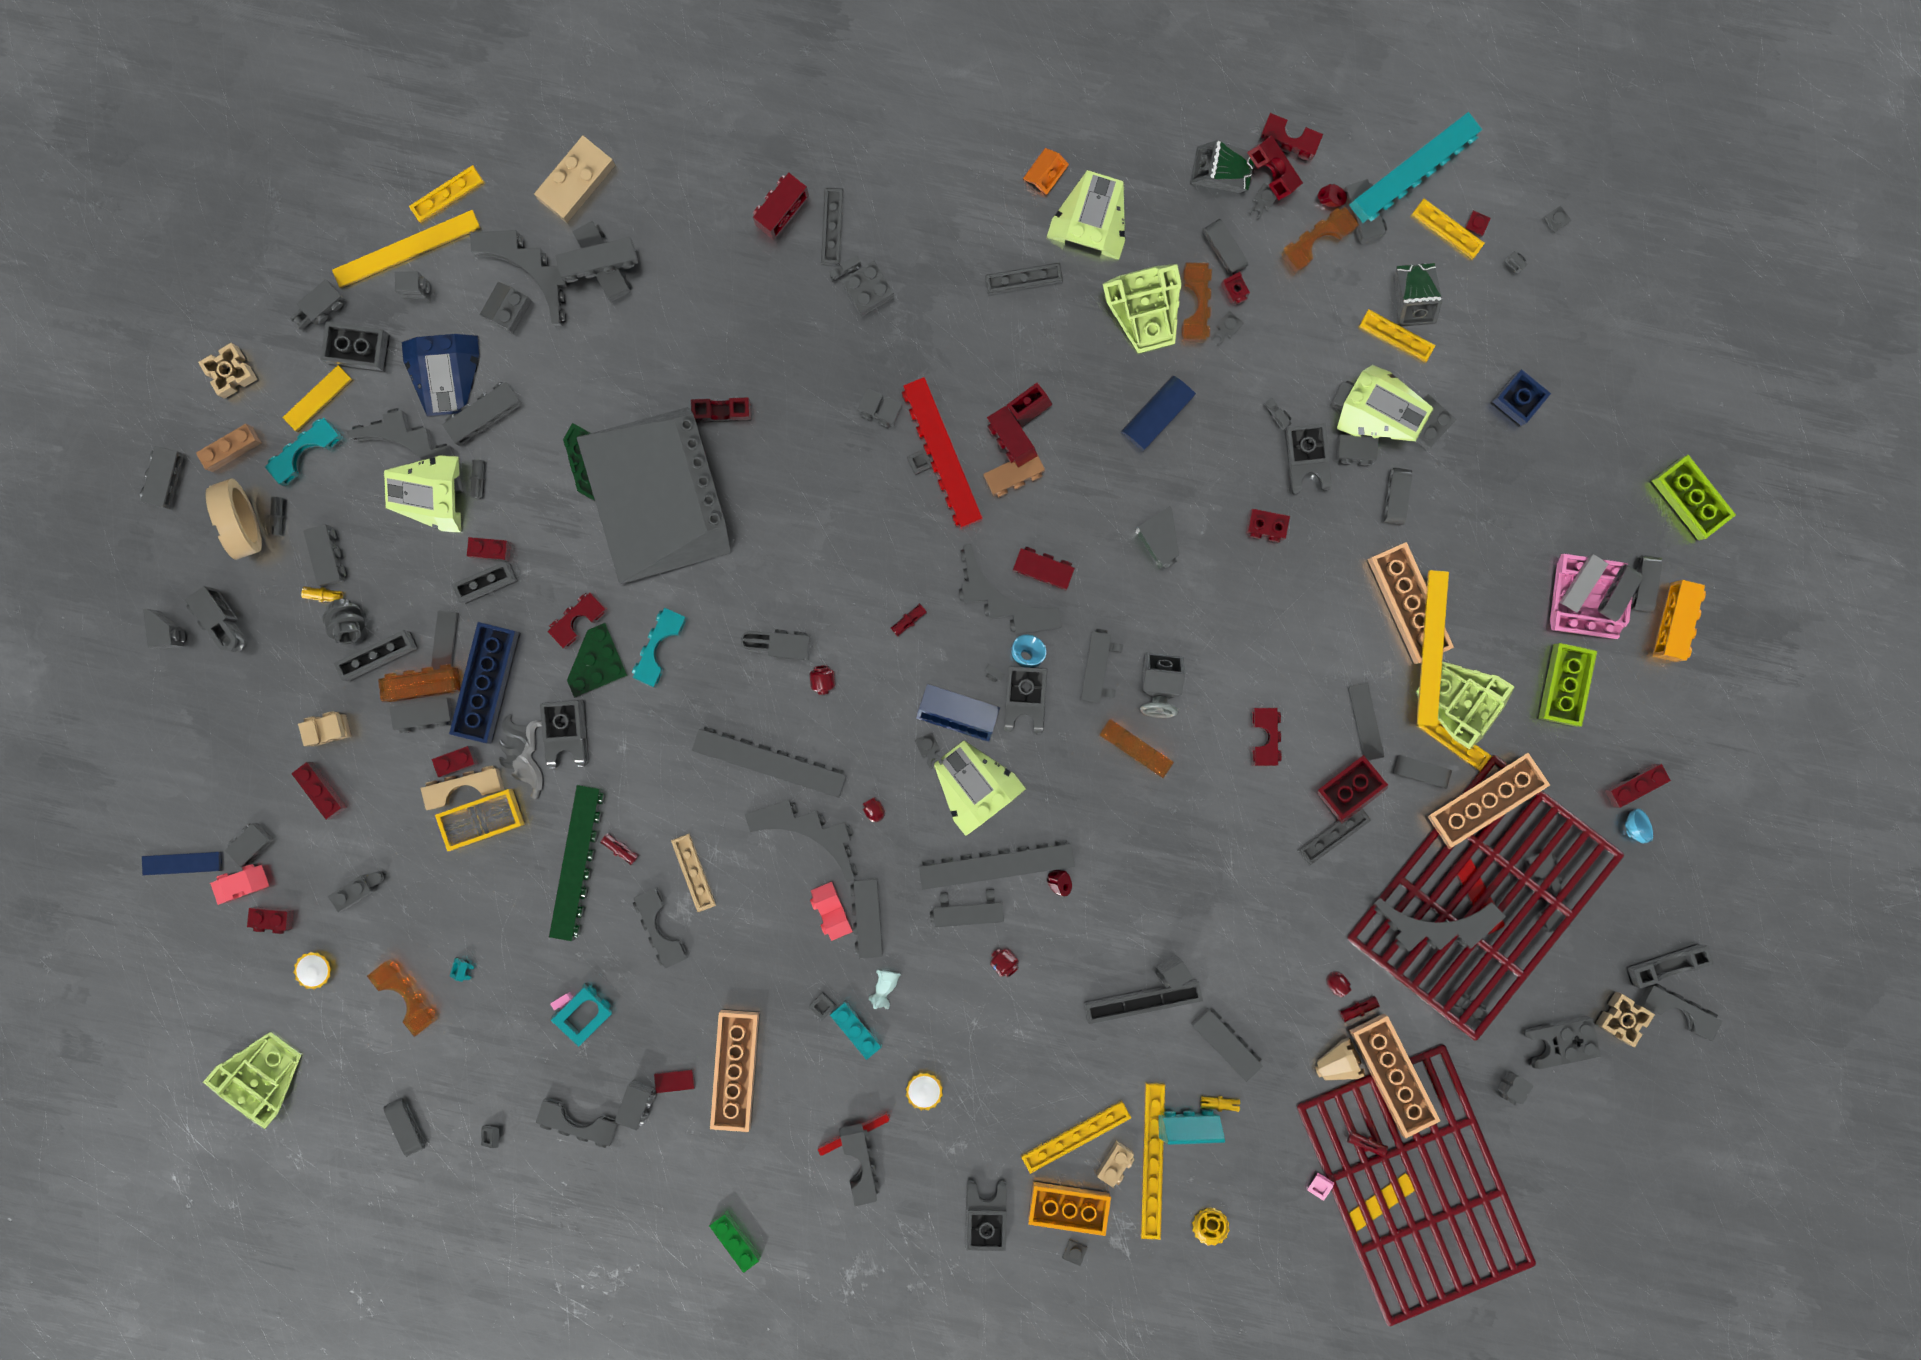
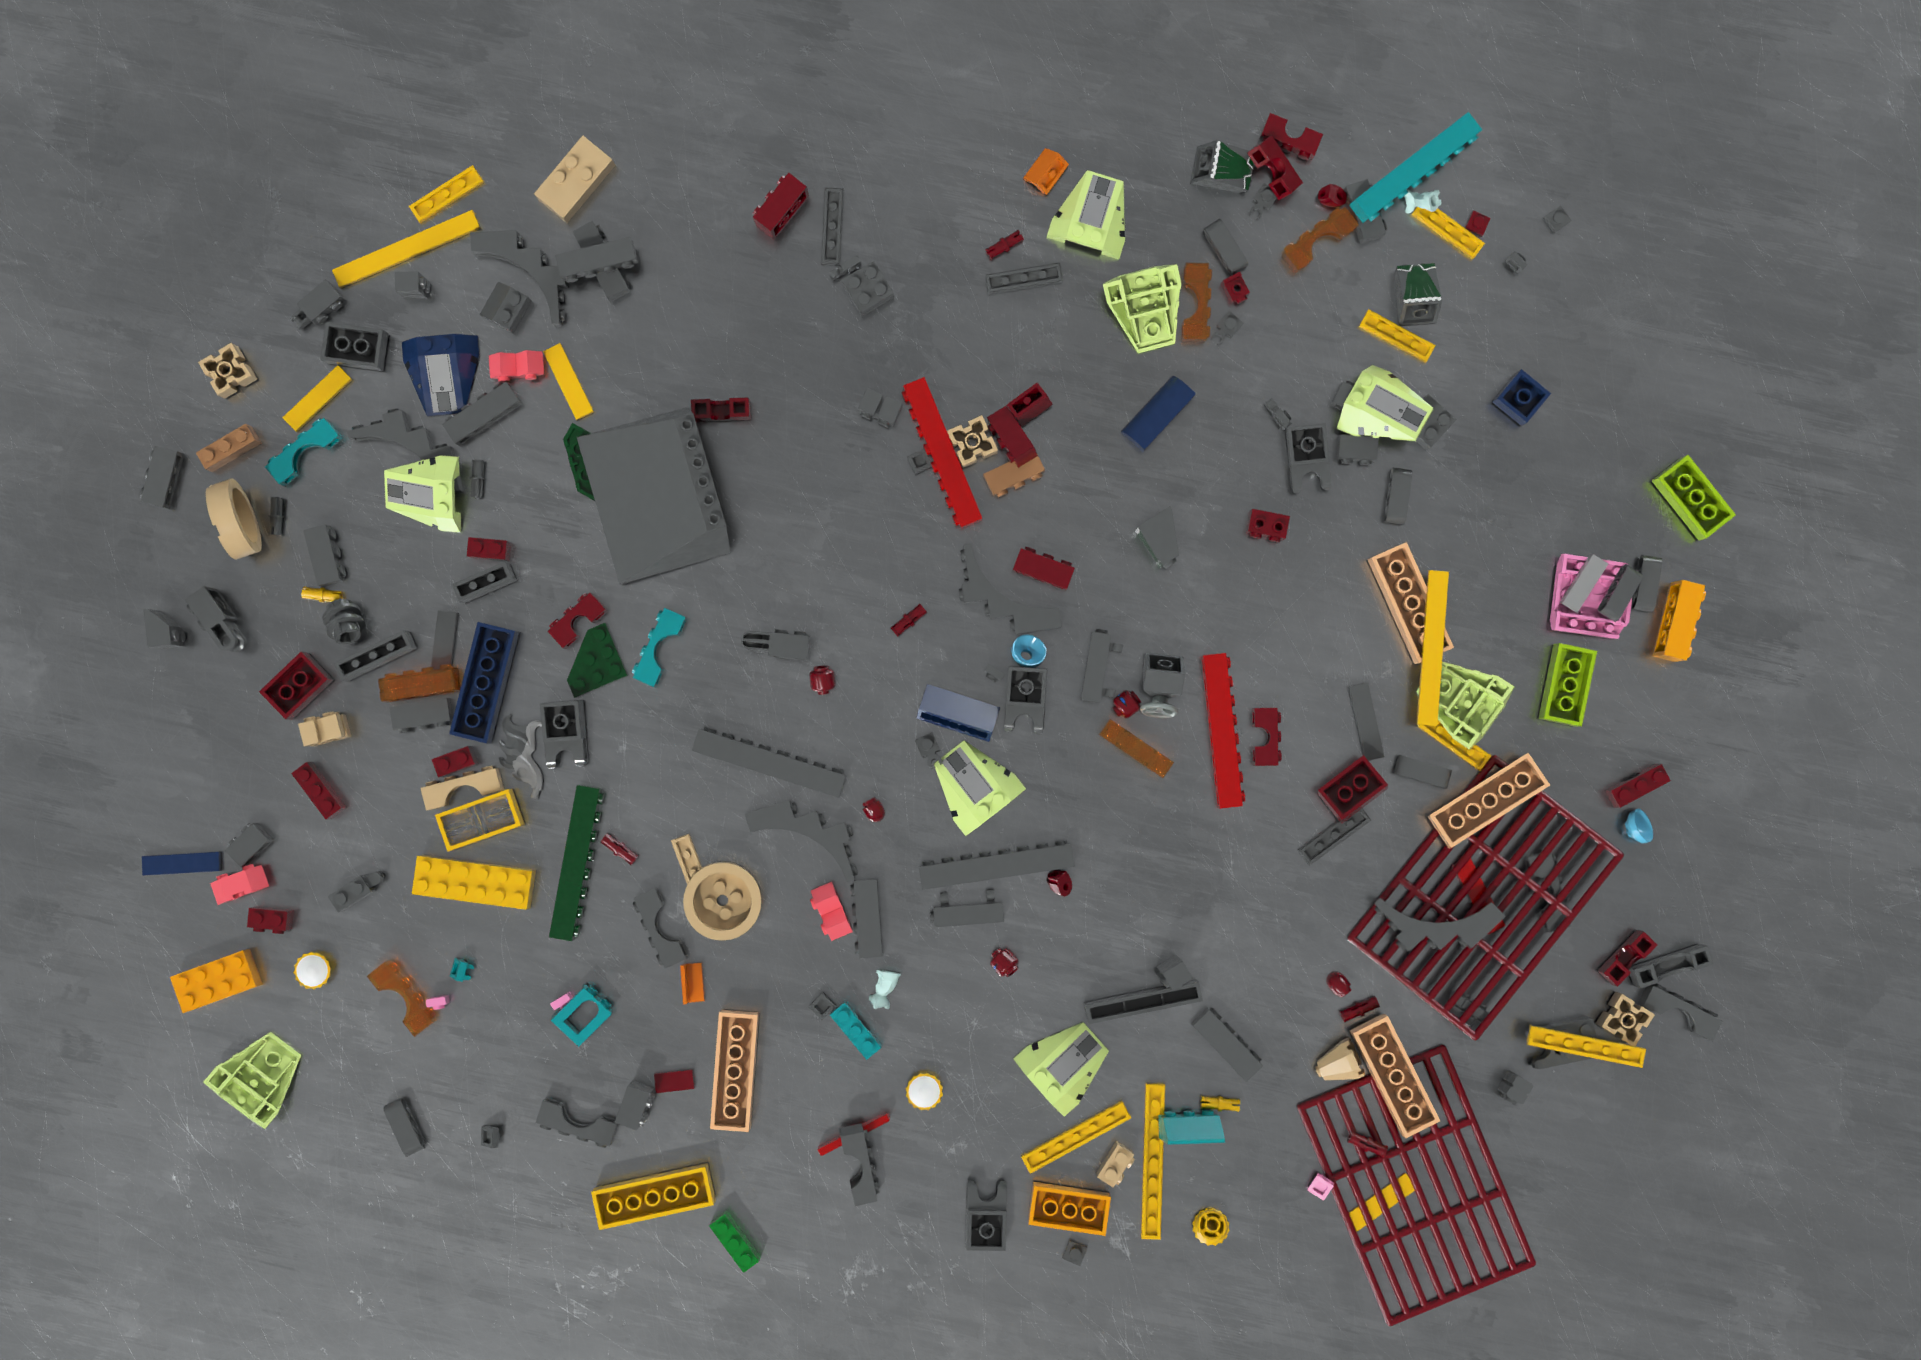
(216, 980): none -> light orange brick
(296, 685): none -> dark red brick
(438, 1002): none -> bright pink plate
(473, 882): none -> yellow brick
(509, 366): none -> coral brick
(568, 381): none -> yellow tile
(653, 1196): none -> yellow brick
(692, 982): none -> orange panel
(727, 920): none -> tan brick
(976, 430): none -> tan brick
(1004, 244): none -> dark red pin
(1063, 1065): none -> yellowish green wedge
(1126, 704): none -> dark red head
(1221, 730): none -> red brick
(1425, 200): none -> light aqua animal
(1586, 1046): none -> yellow tile
(1617, 967): none -> dark red arch

